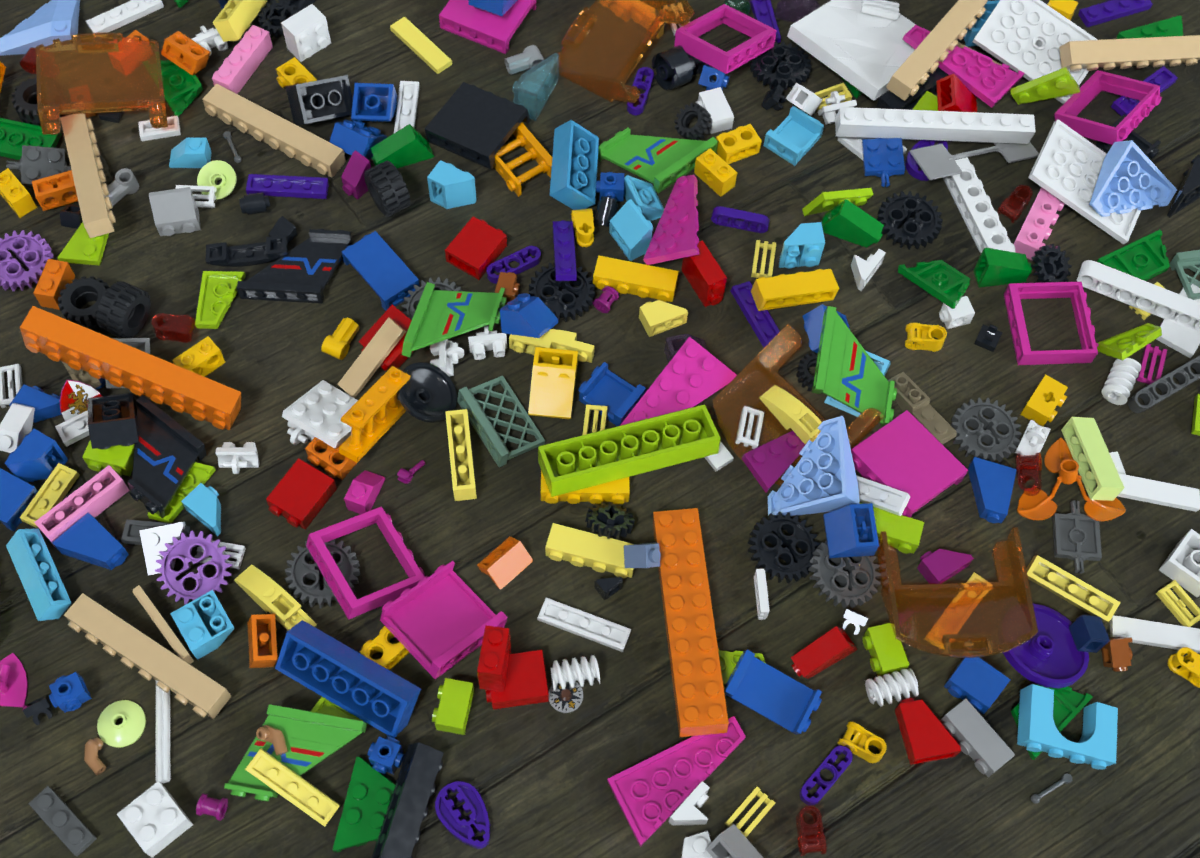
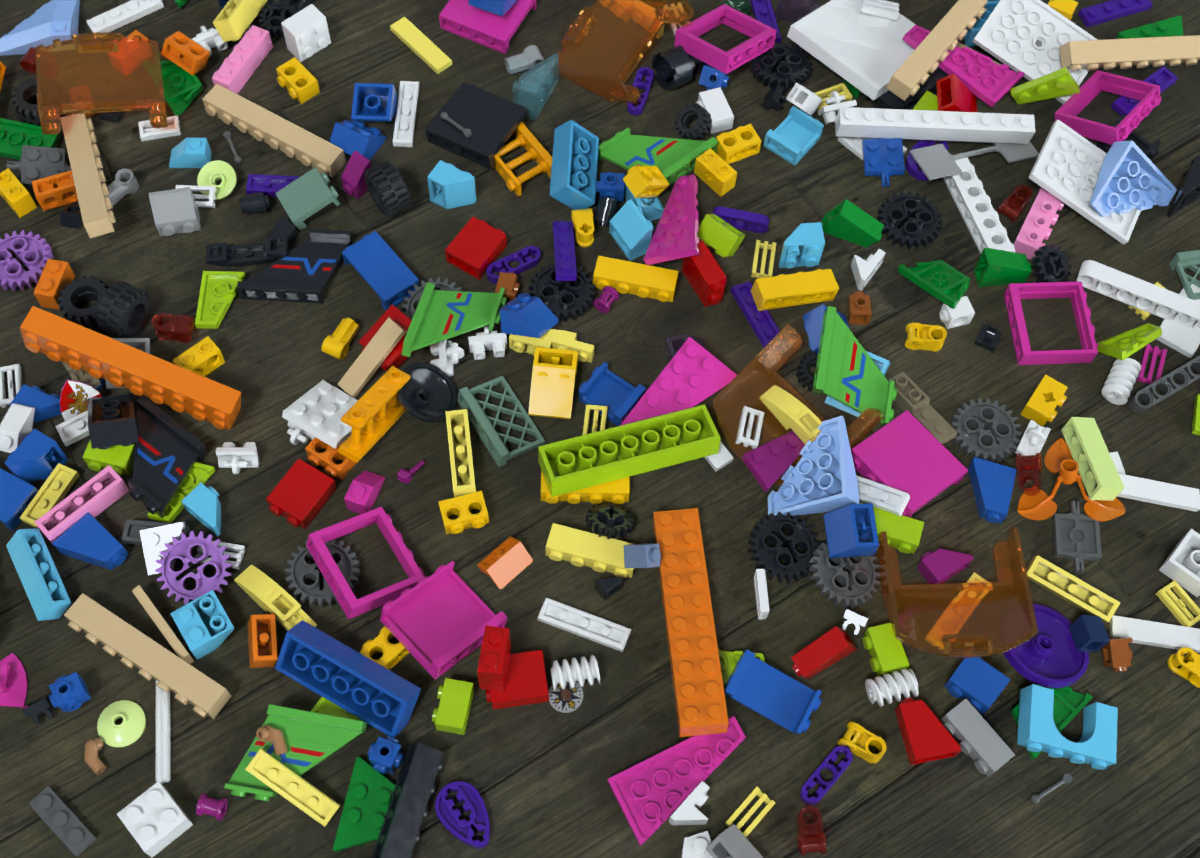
(83, 249): lime wing -> none
(307, 196): none -> sand green panel
(320, 100): black slope -> none
(402, 148): green slope -> none
(462, 507): none -> yellow brick
(467, 132): none -> dark grey hinge
(645, 181): none -> yellow brick
(661, 316): light yellow slope -> none
(720, 235): none -> lime brick
(828, 200): lime wing -> none
(859, 308): none -> dark orange brick
(1141, 258): green wing -> none

